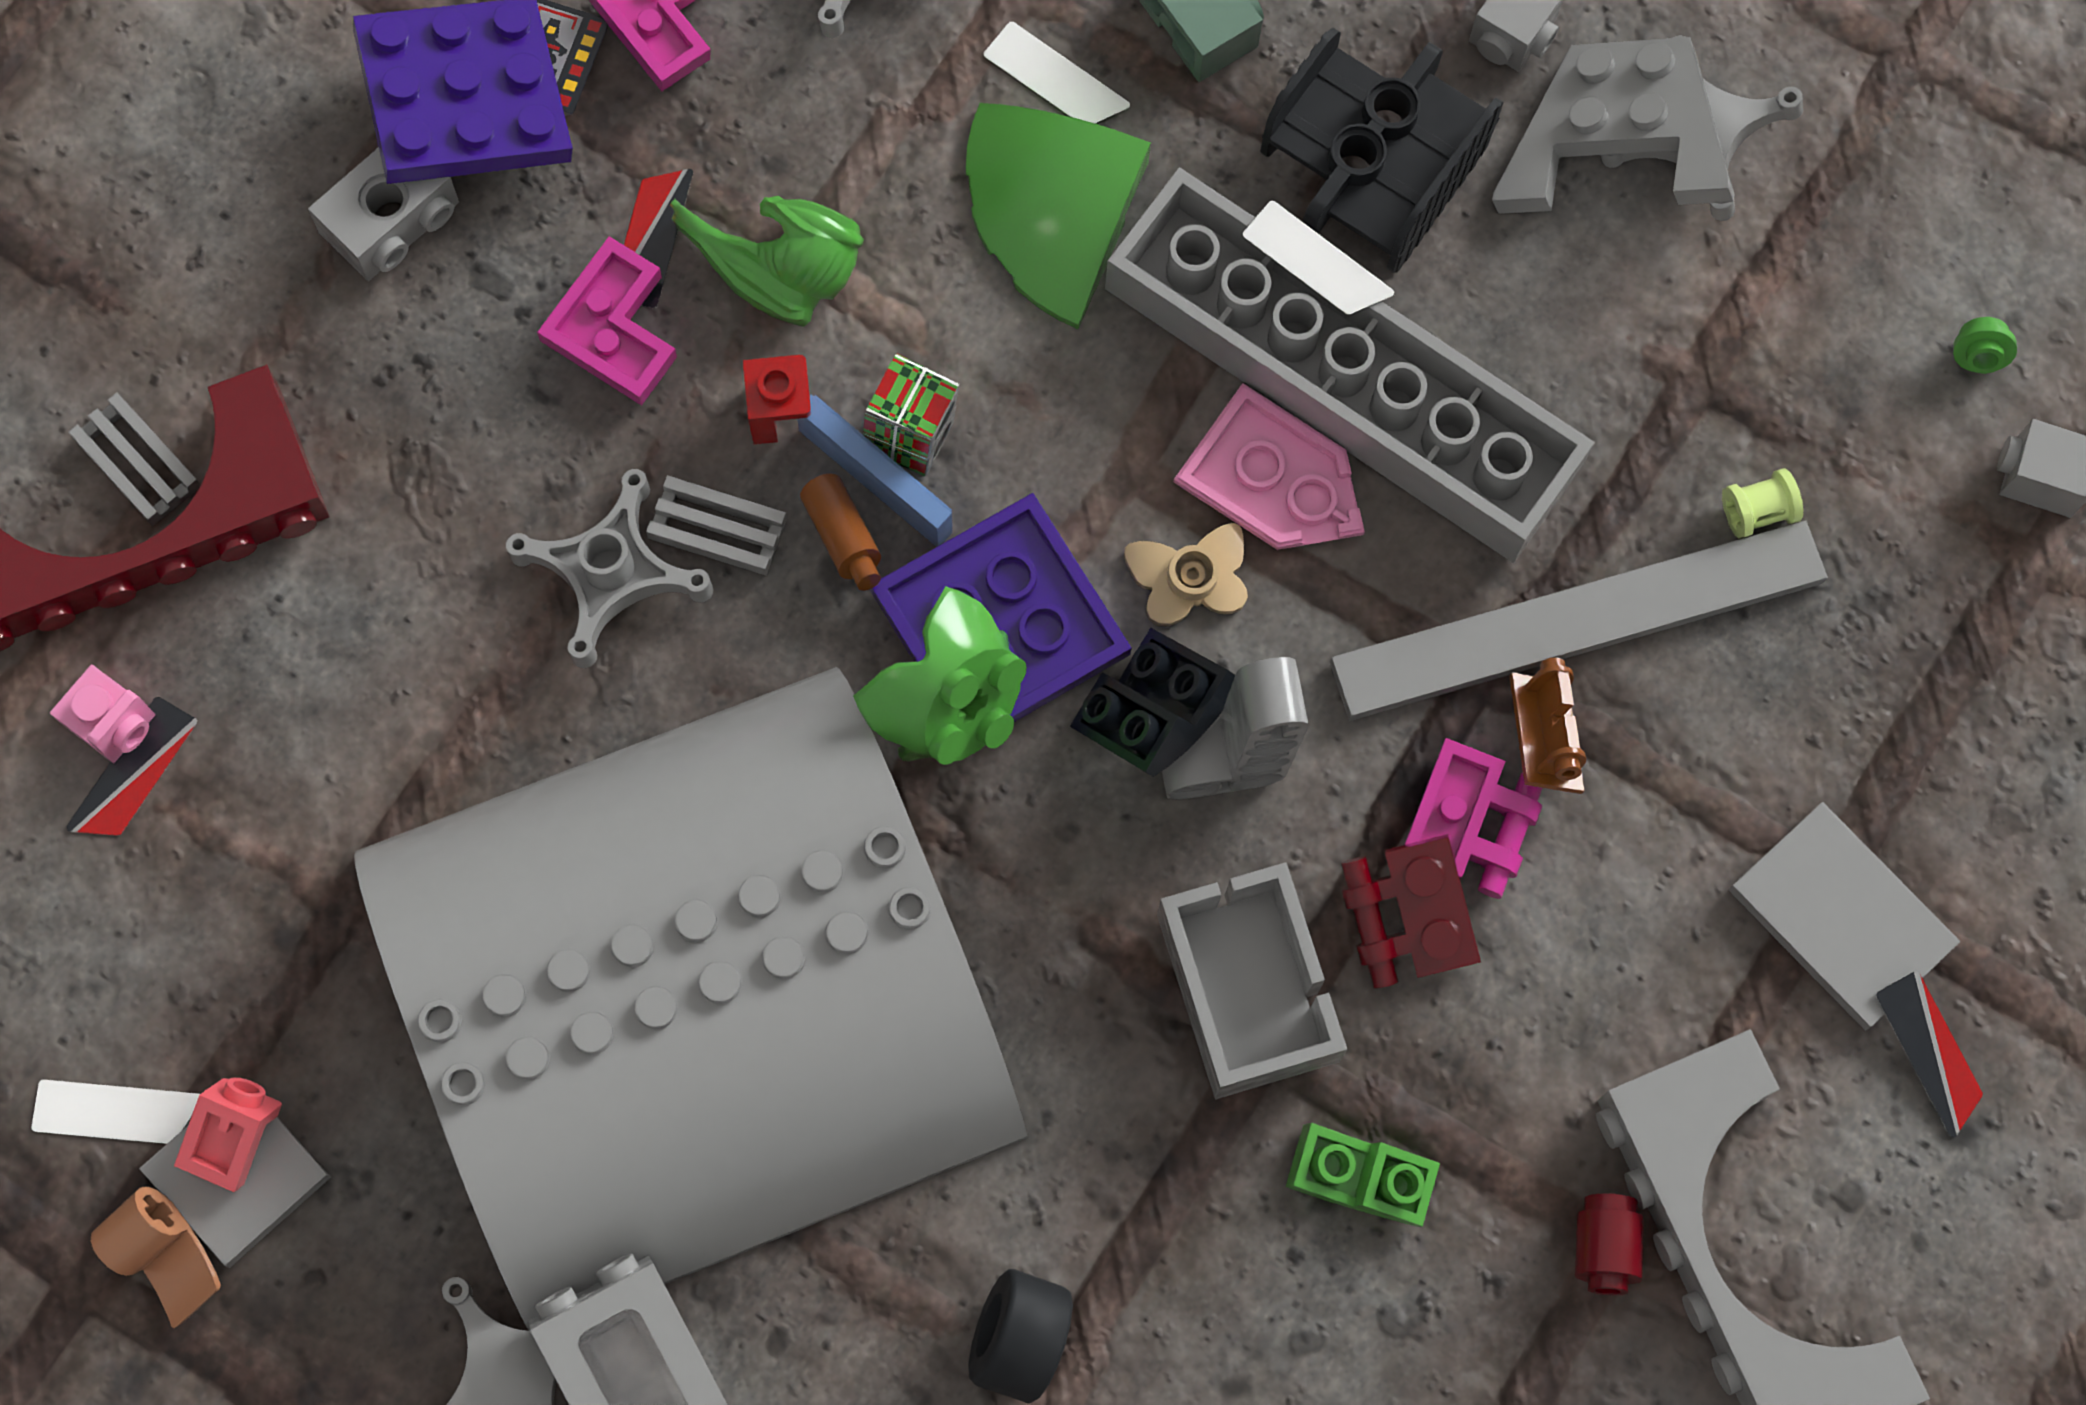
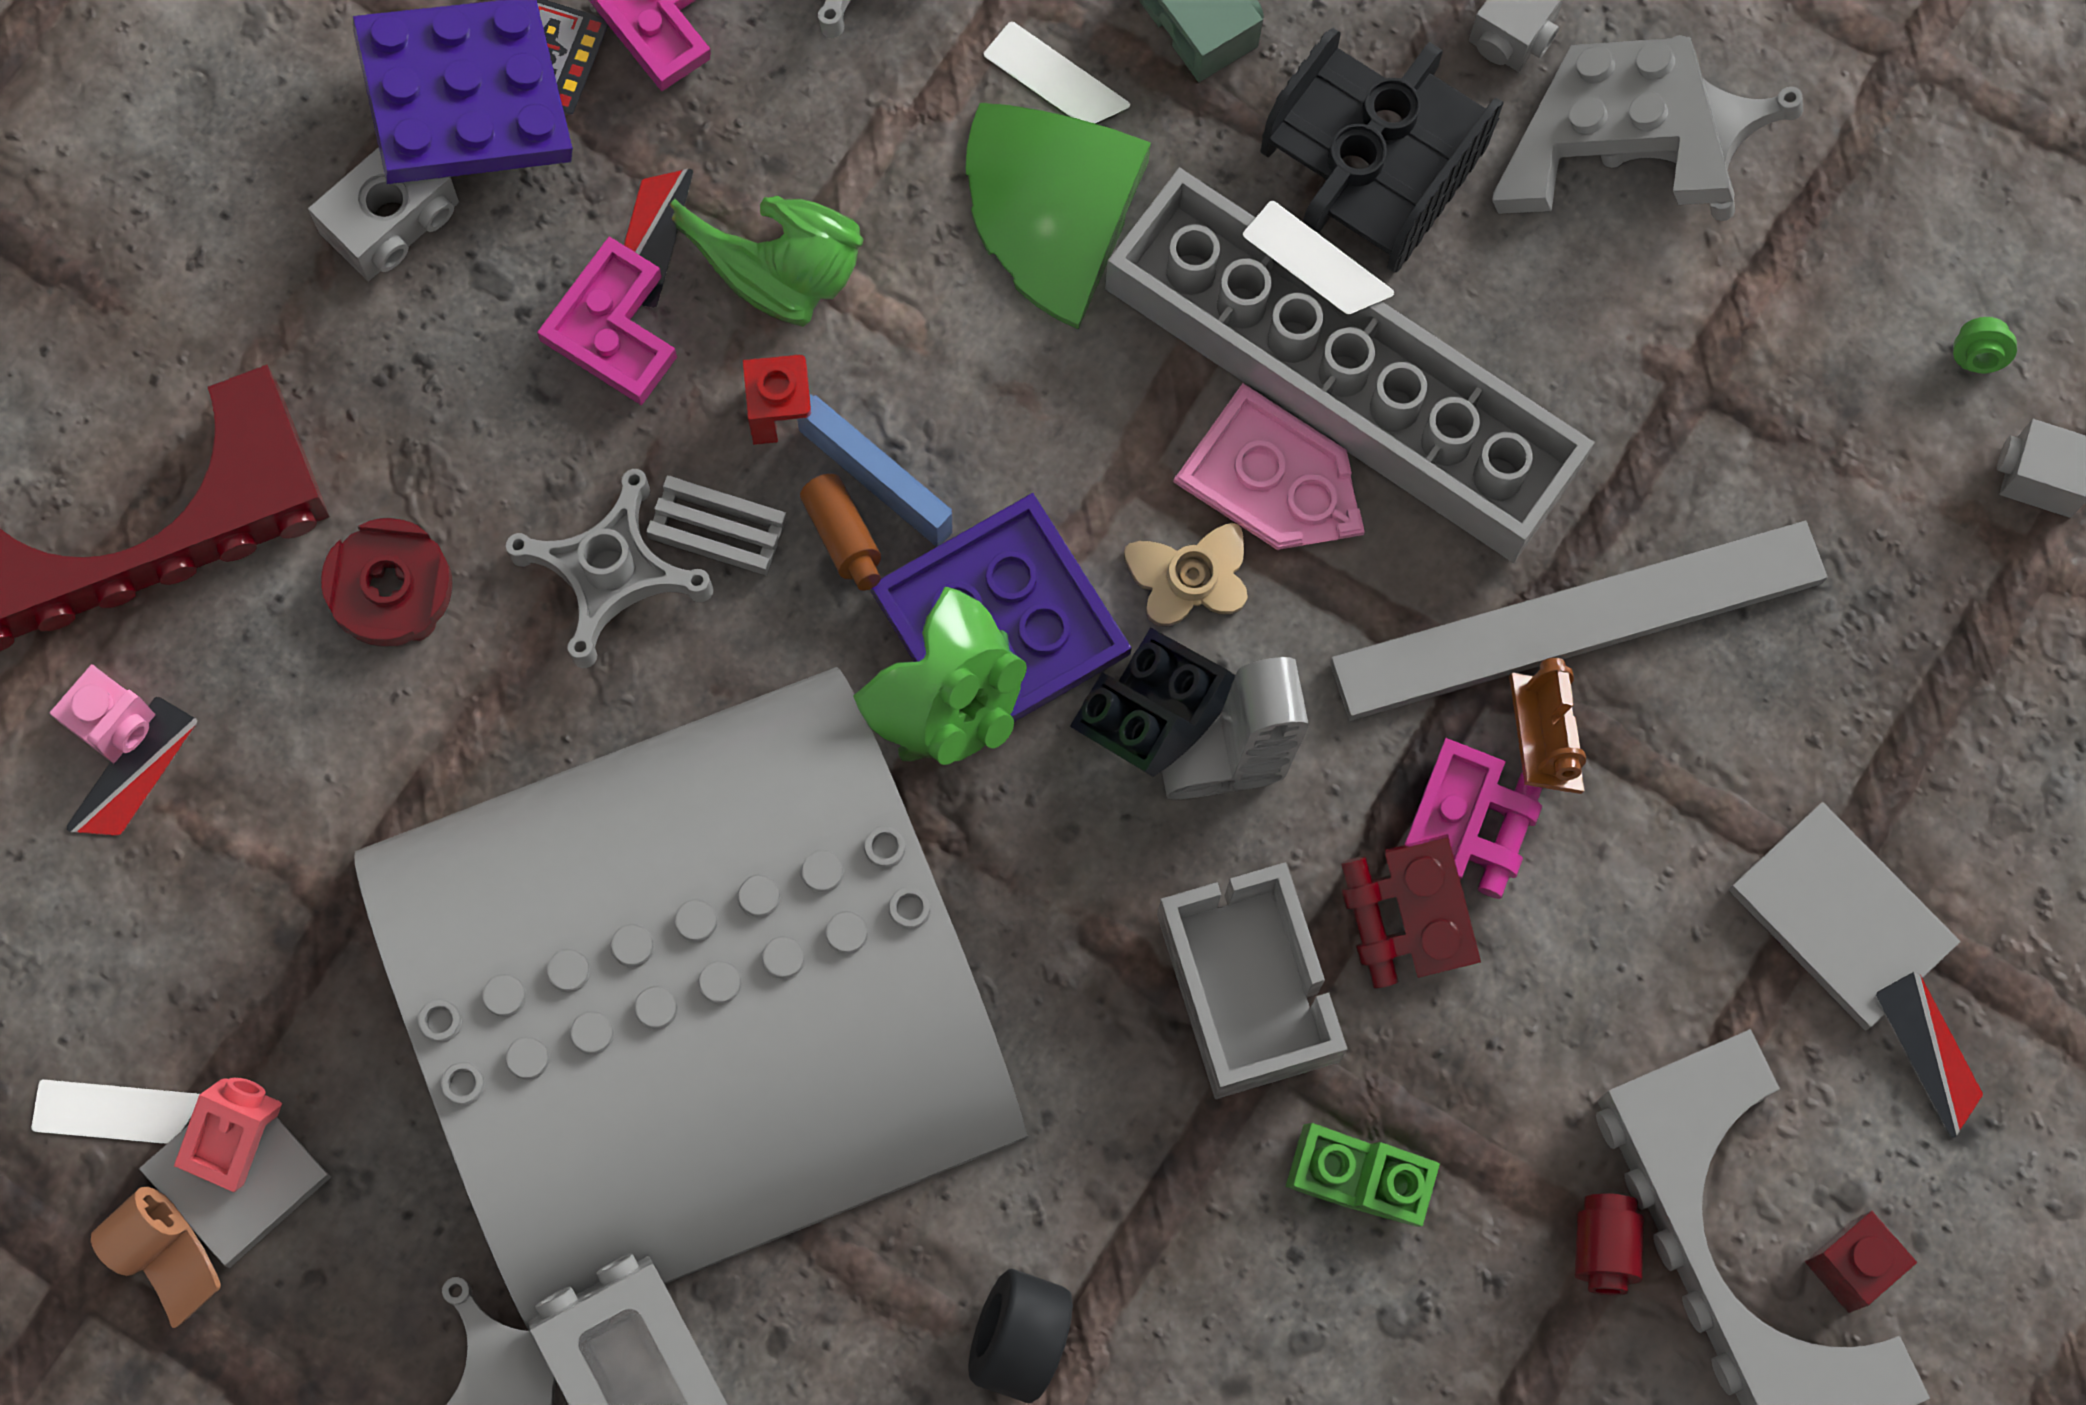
(103, 422): light grey tile -> none
(365, 555): none -> dark red plate
(914, 414): piece -> none
(1762, 503): yellowish green bush -> none
(1861, 1262): none -> dark red brick

